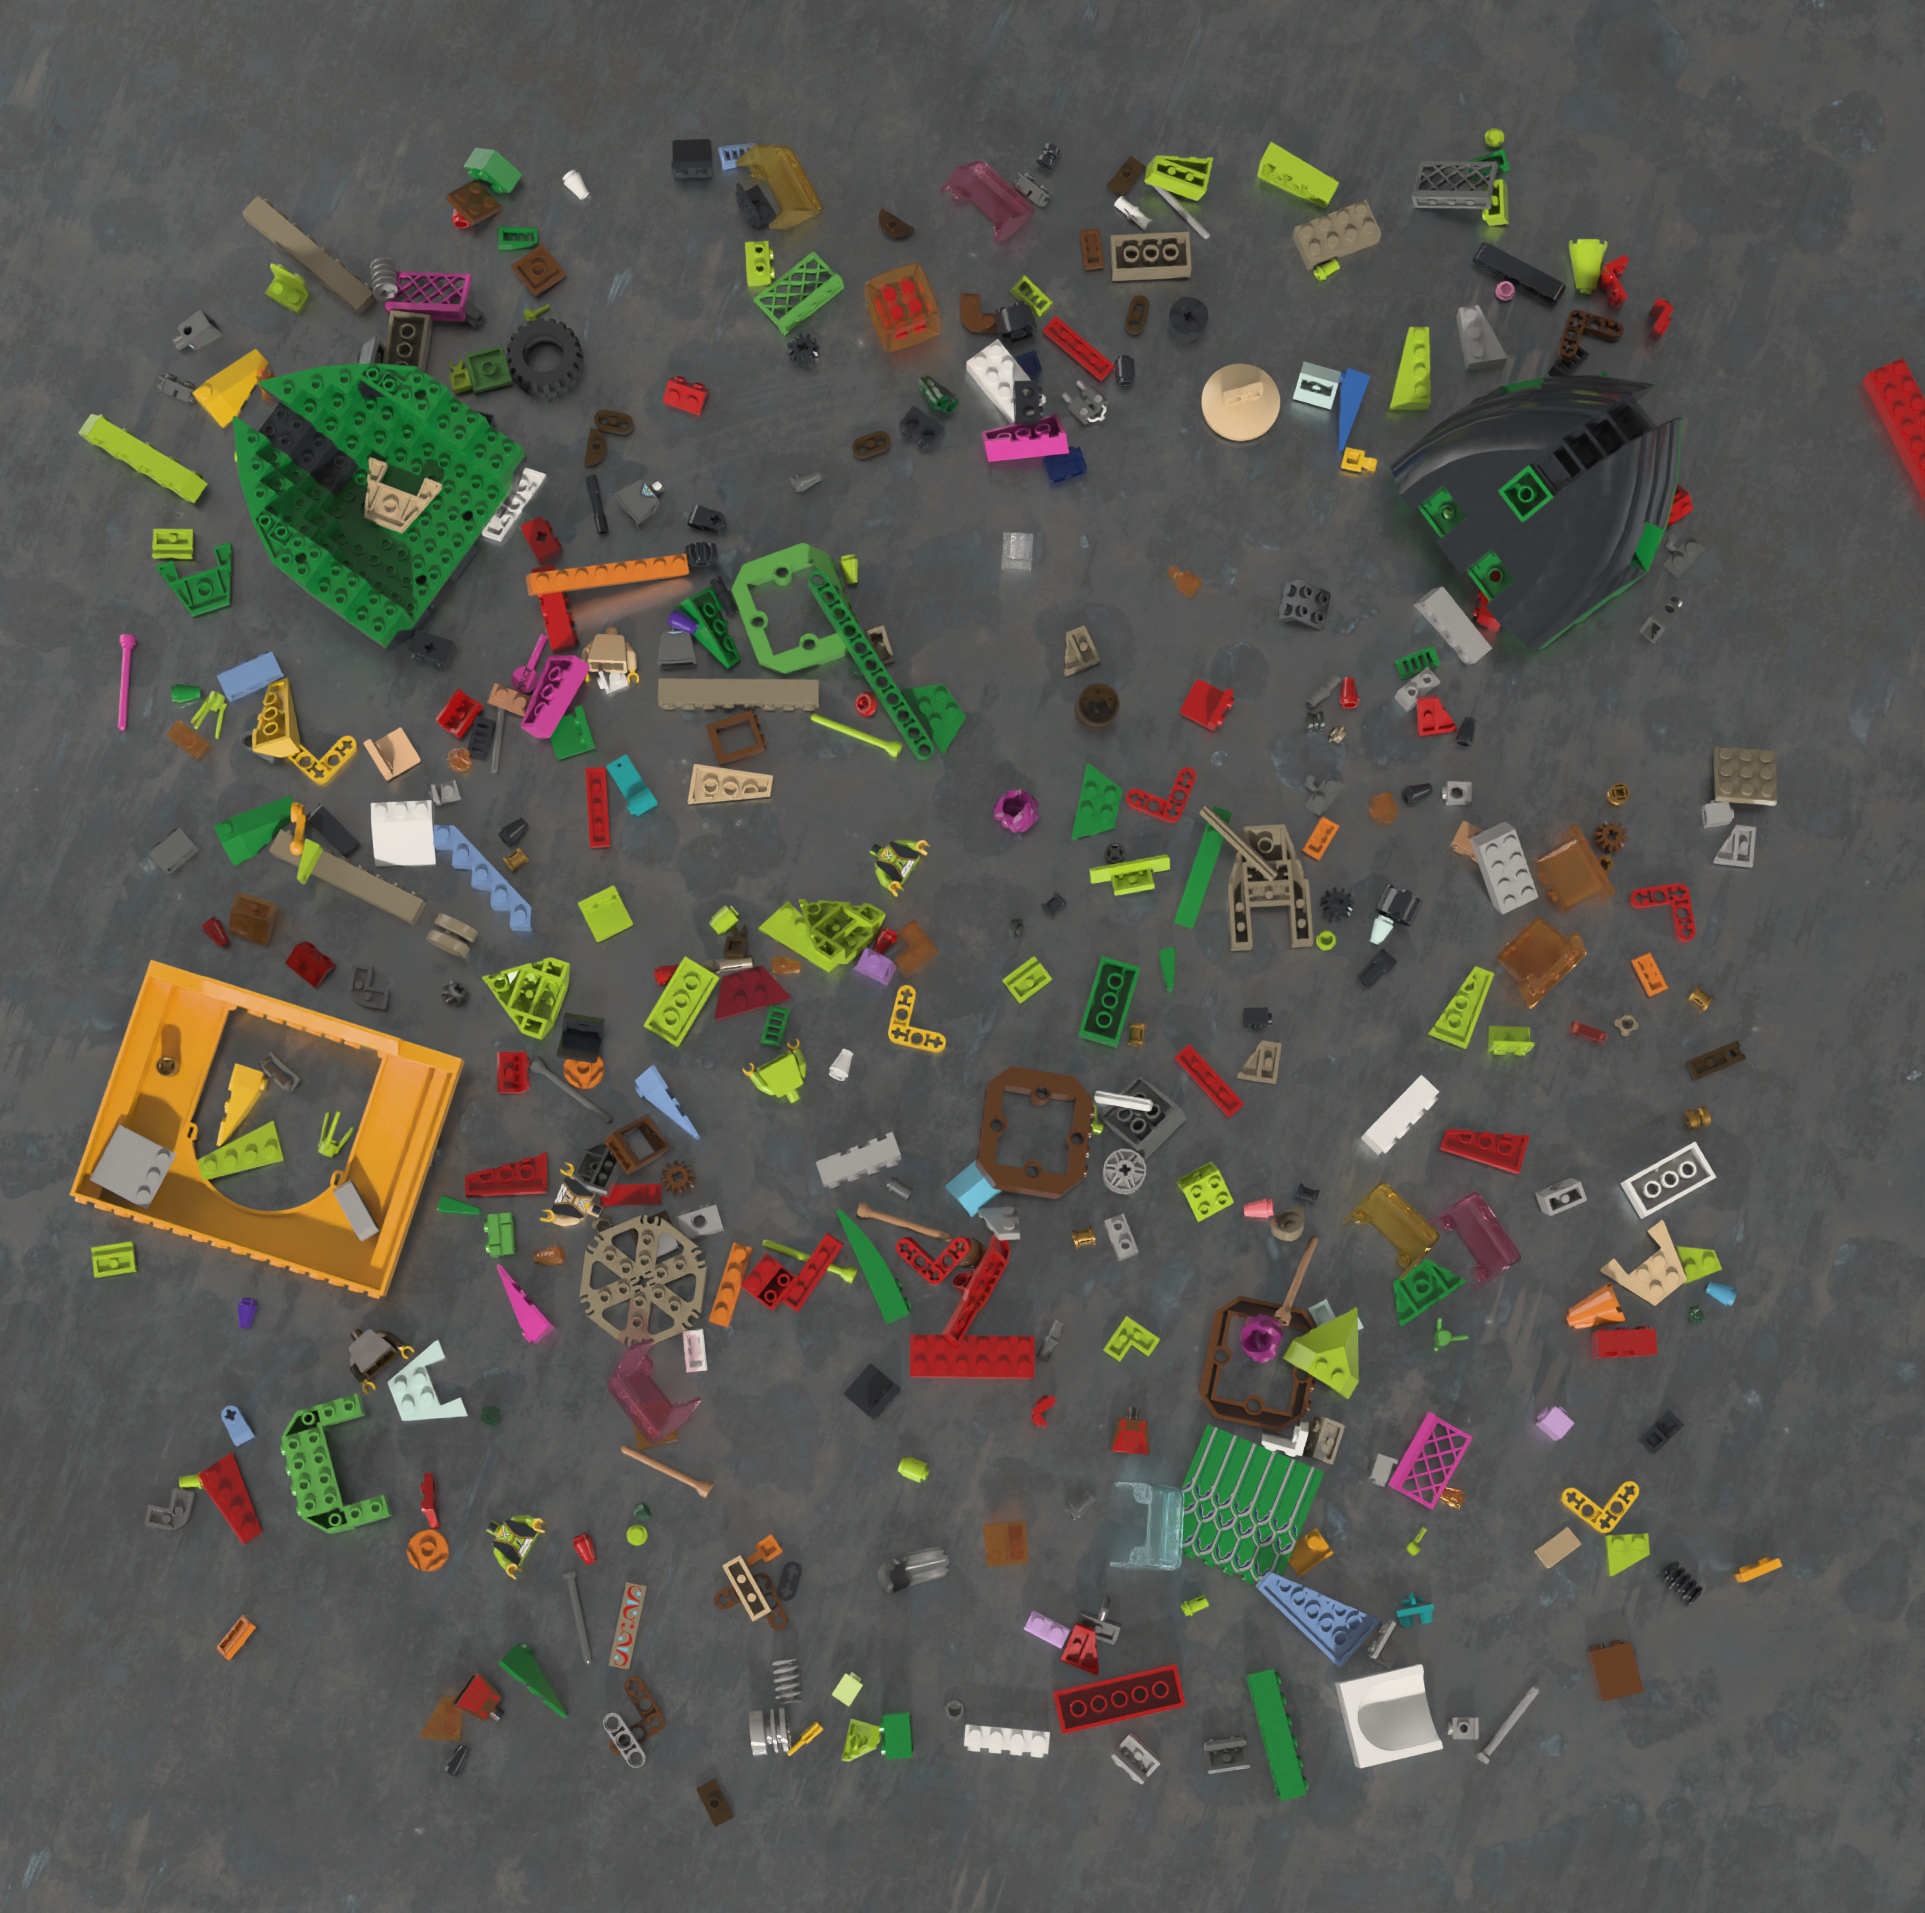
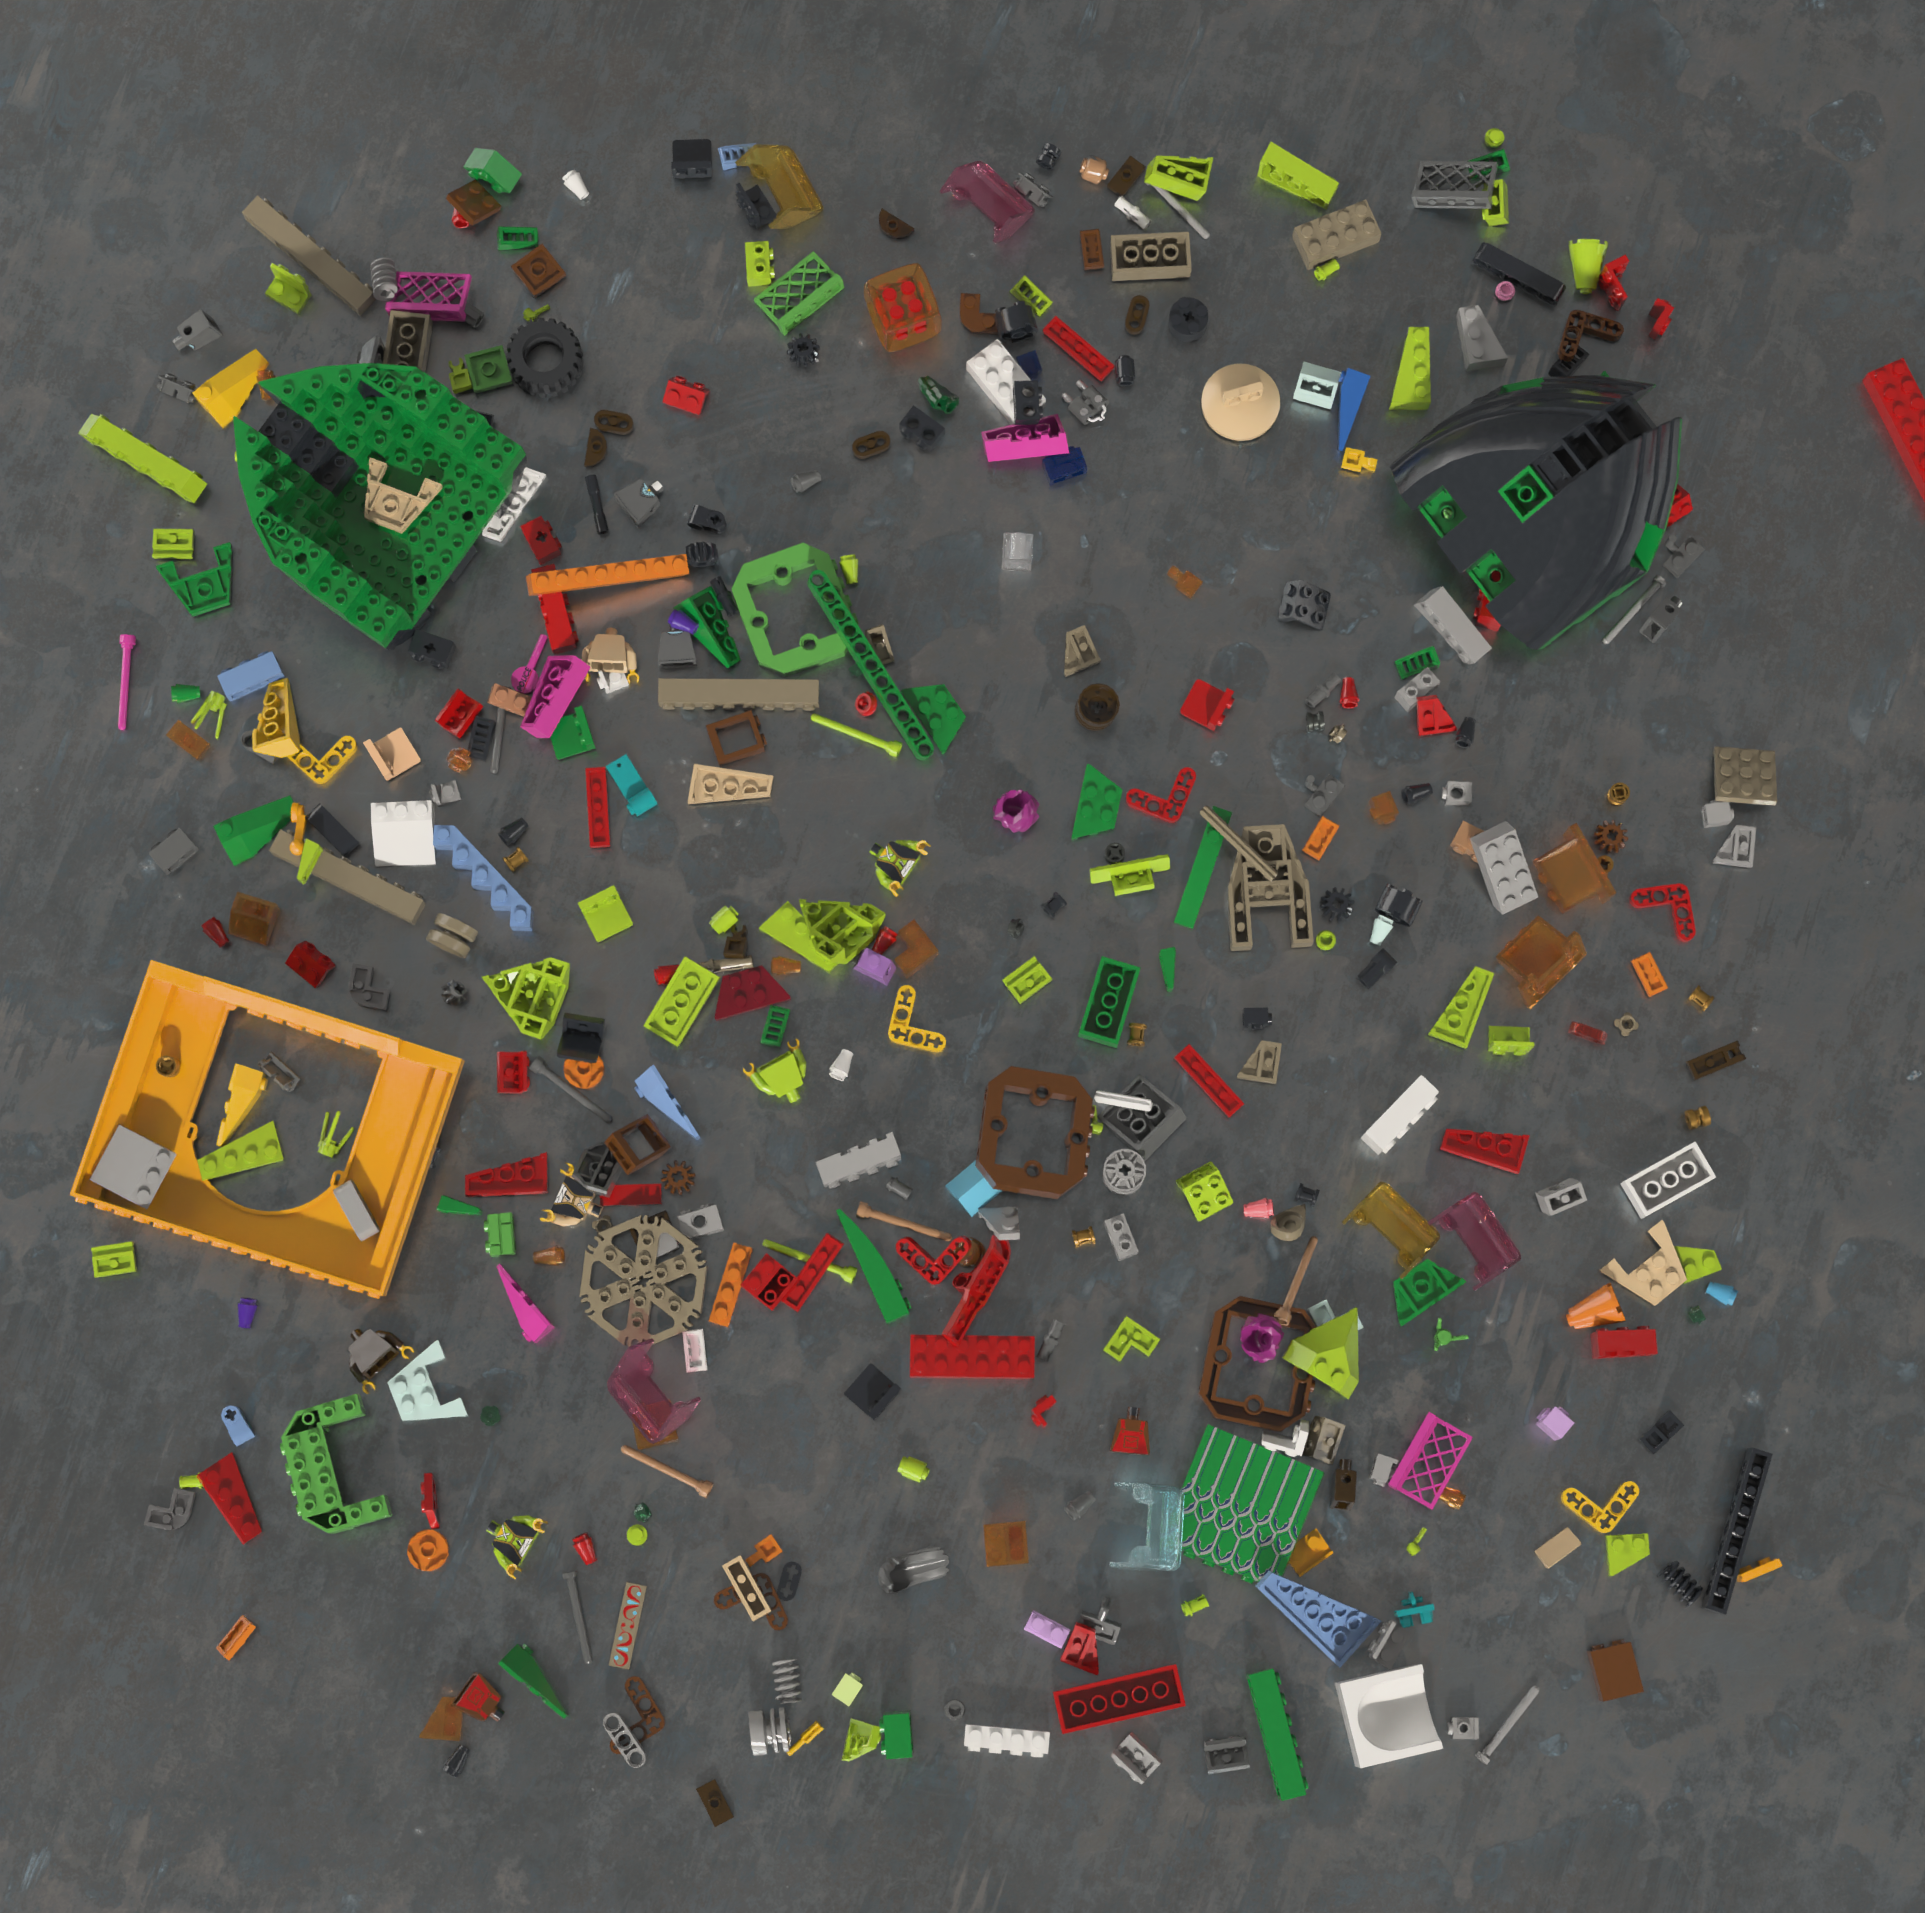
(1094, 169): none -> medium nougat head
(1343, 1493): none -> dark brown torso
(1658, 582): none -> light grey bar
(1736, 1531): none -> black brick

